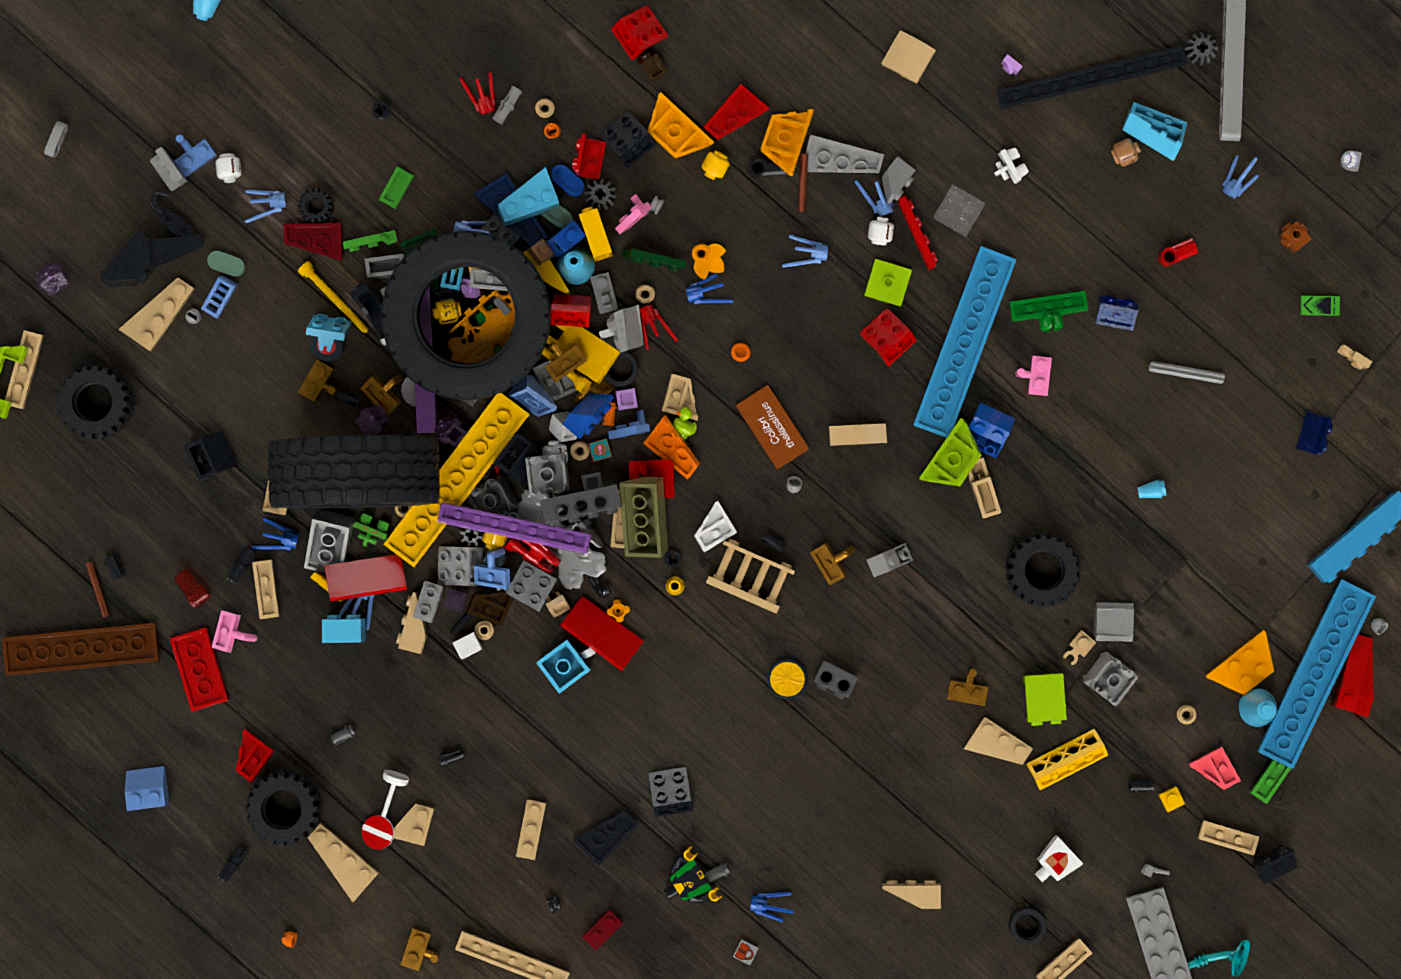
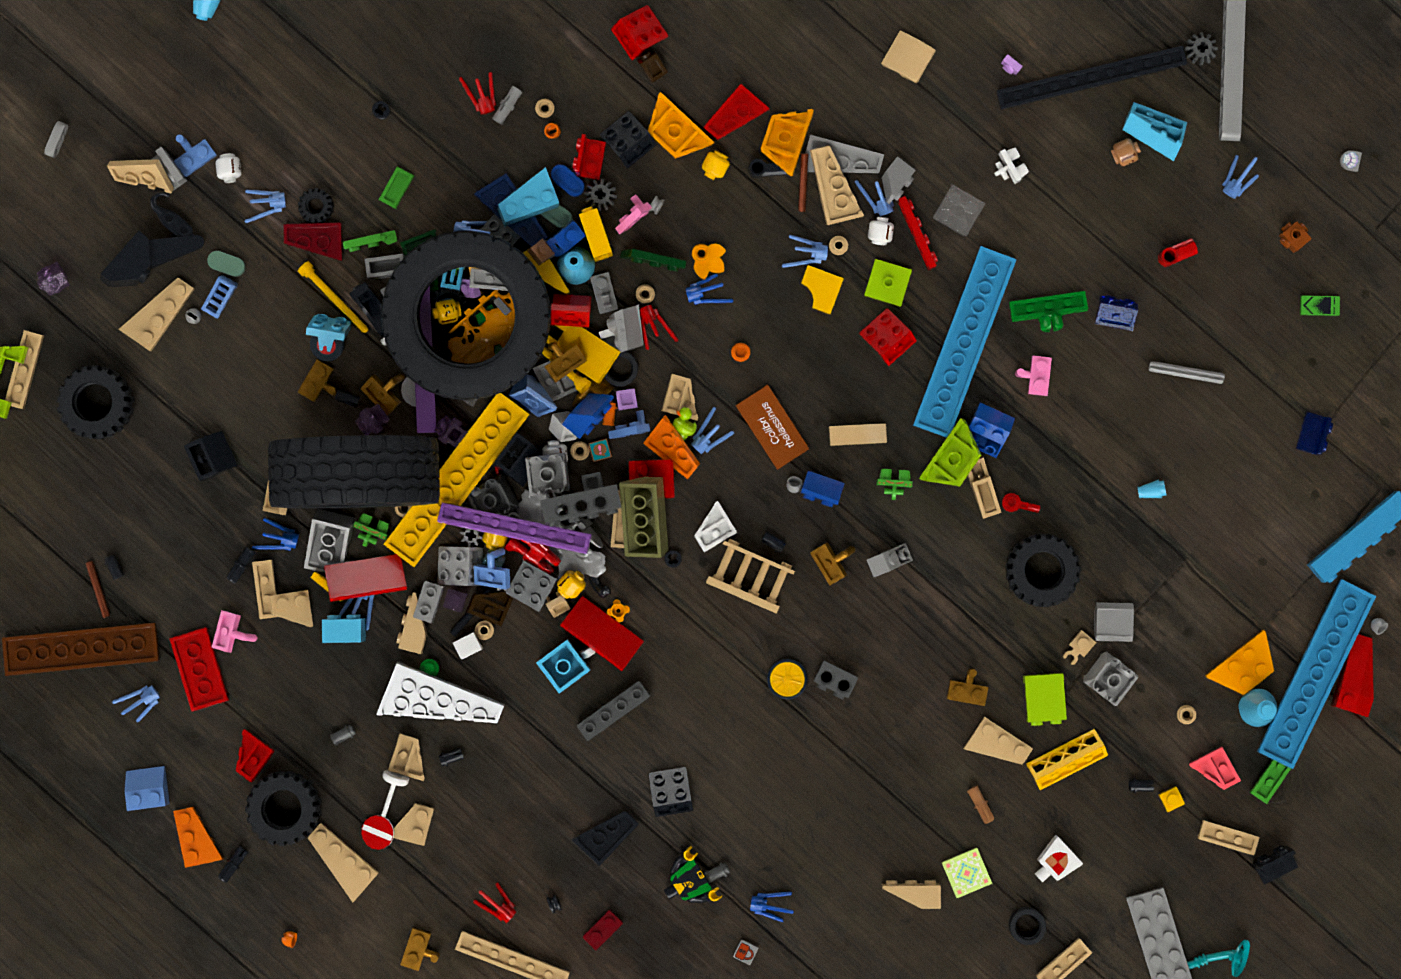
(141, 171): none -> tan wing
(149, 695): none -> medium blue plant
(194, 839): none -> orange wing
(195, 592): clear red piece -> none
(293, 607): none -> tan wing
(407, 758): none -> tan wing
(430, 666): none -> green plate
(430, 697): none -> wing
(505, 912): none -> red plant
(531, 829): tan plate -> none
(571, 584): none -> yellow head
(613, 710): none -> dark grey brick
(679, 581): yellow cone -> none
(702, 442): none -> medium blue plant
(821, 488): none -> blue slope
(823, 287): none -> yellow tile
(834, 250): none -> tan plate
(835, 194): none -> tan wing
(903, 481): none -> bright green hips
(966, 872): none -> yellowish green tile
(981, 804): none -> medium nougat axle
(1012, 502): none -> red plate
(1148, 870): light grey hand -> none
(1358, 360): tan plate -> none

